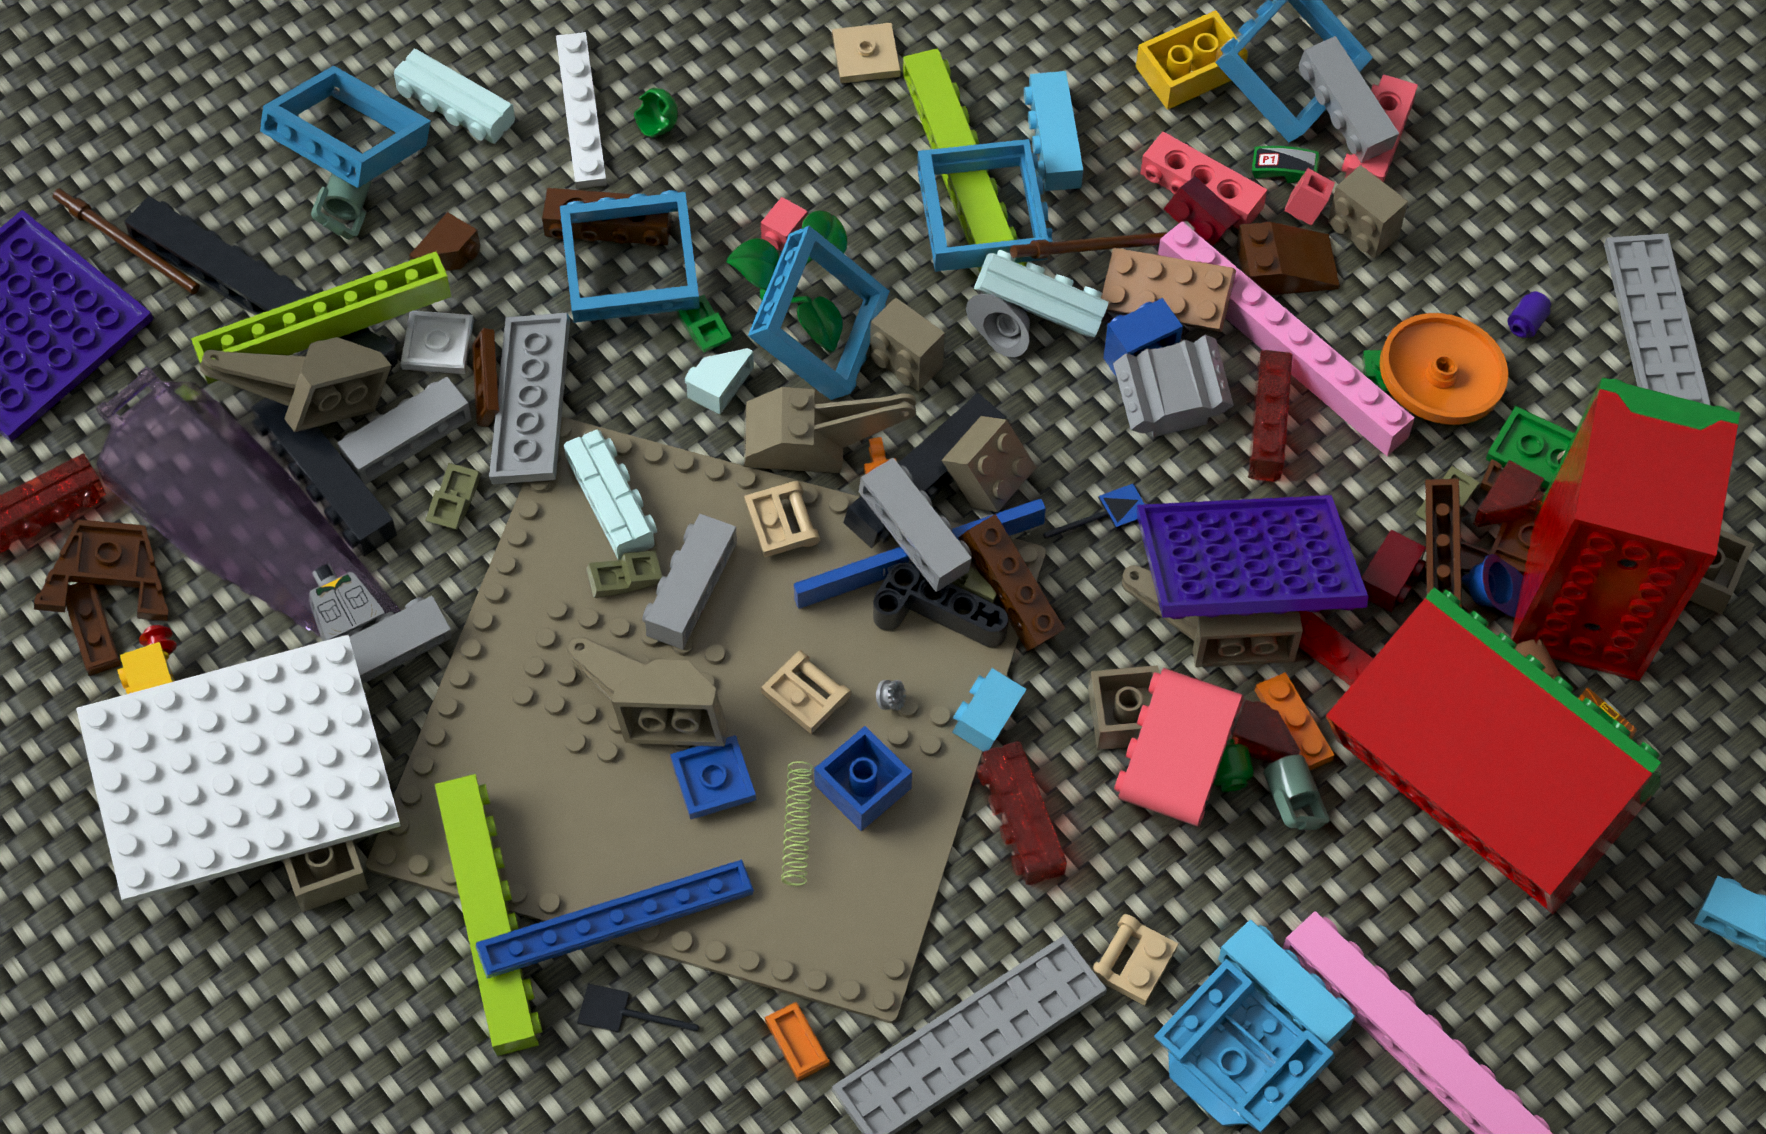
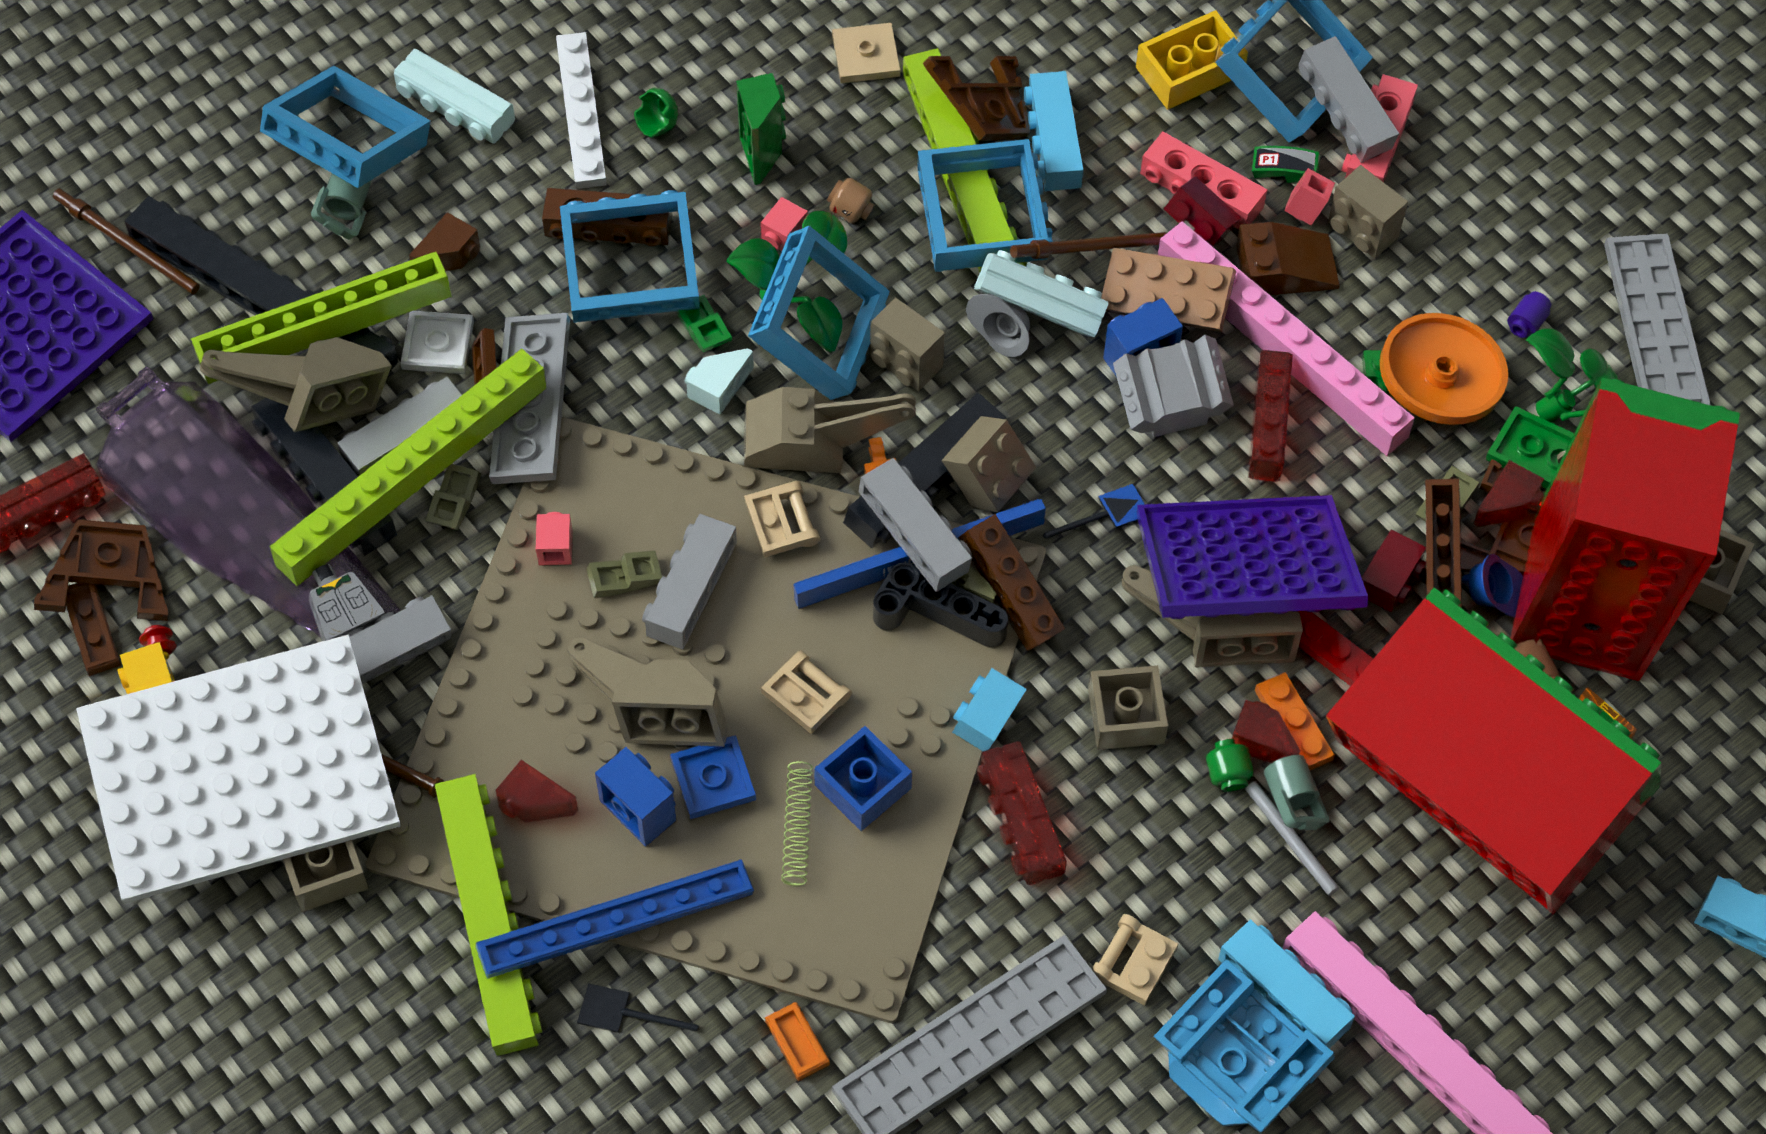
(408, 467): none -> lime brick
(411, 775): none -> reddish brown piece
(533, 796): none -> clear red slope
(554, 539): none -> coral brick
(609, 493): light aqua brick -> none
(636, 795): none -> blue brick
(761, 122): none -> green slope
(850, 200): none -> medium nougat head
(890, 695): light grey bush -> none
(988, 108): none -> reddish brown wing
(1178, 746): coral windscreen -> none
(1292, 839): none -> light grey bar
(1559, 356): none -> green plant

